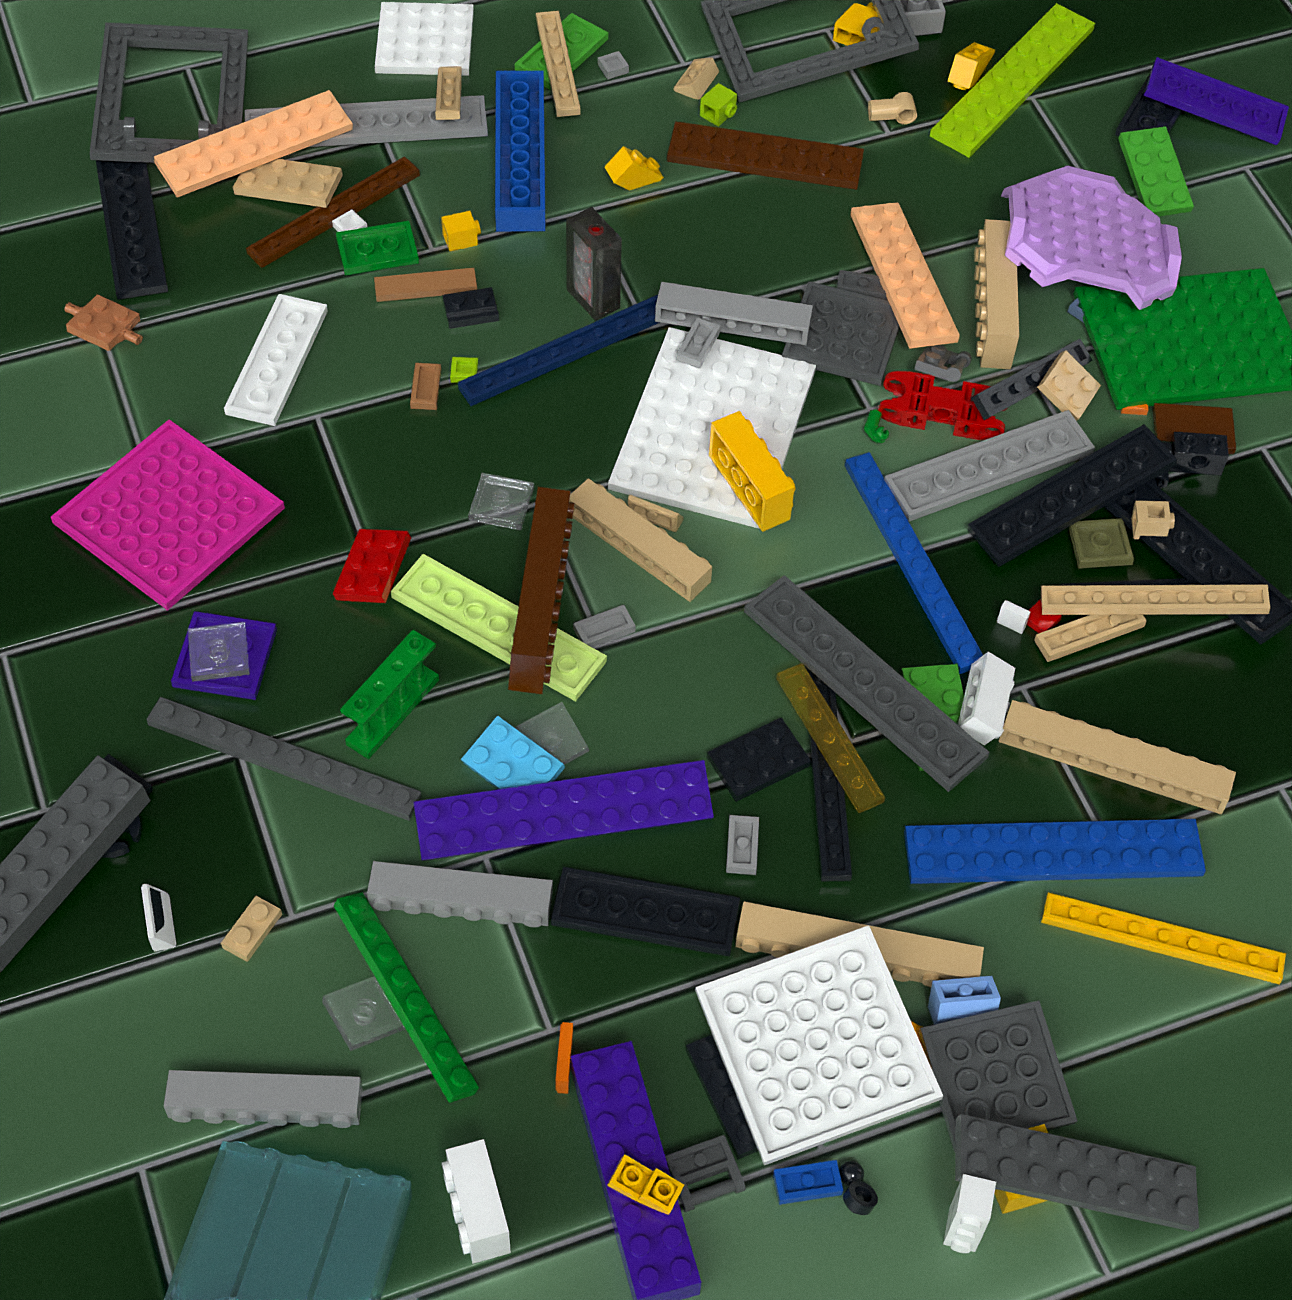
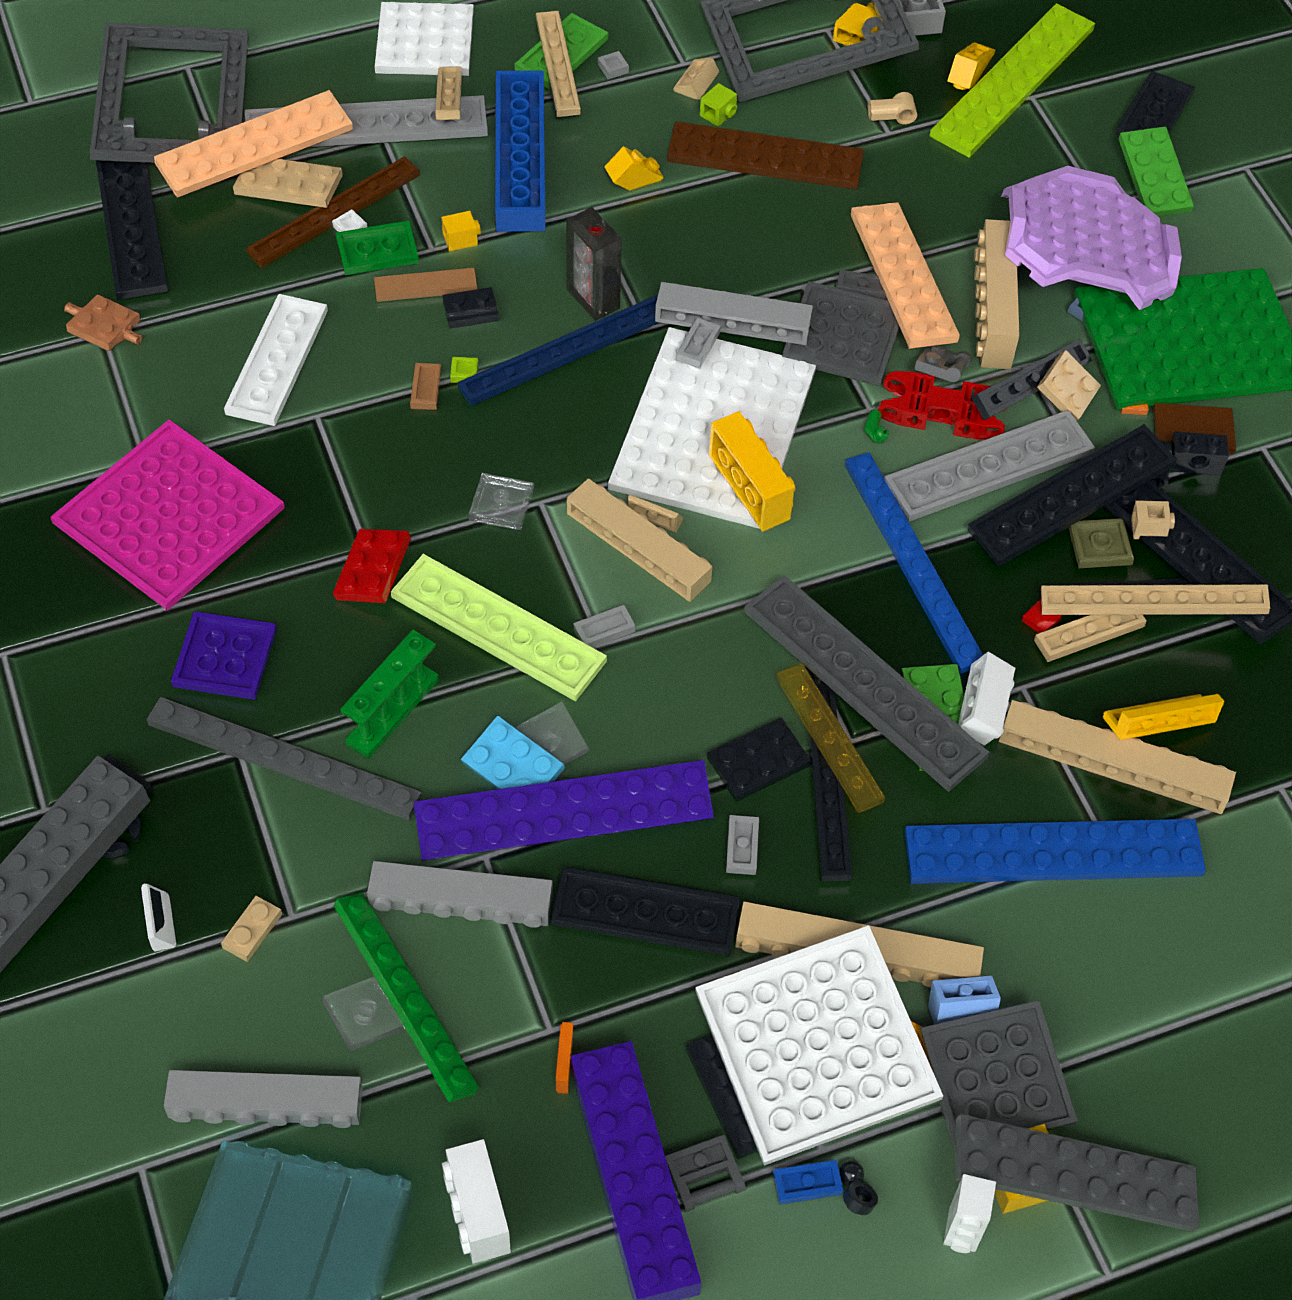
(218, 651): clear plate -> none
(540, 591): reddish brown brick -> none
(645, 1186): yellow slope -> none
(1013, 616): white tile -> none
(1164, 715): none -> yellow fence
(1164, 938): yellow tile -> none
(1216, 101): dark purple plate -> none

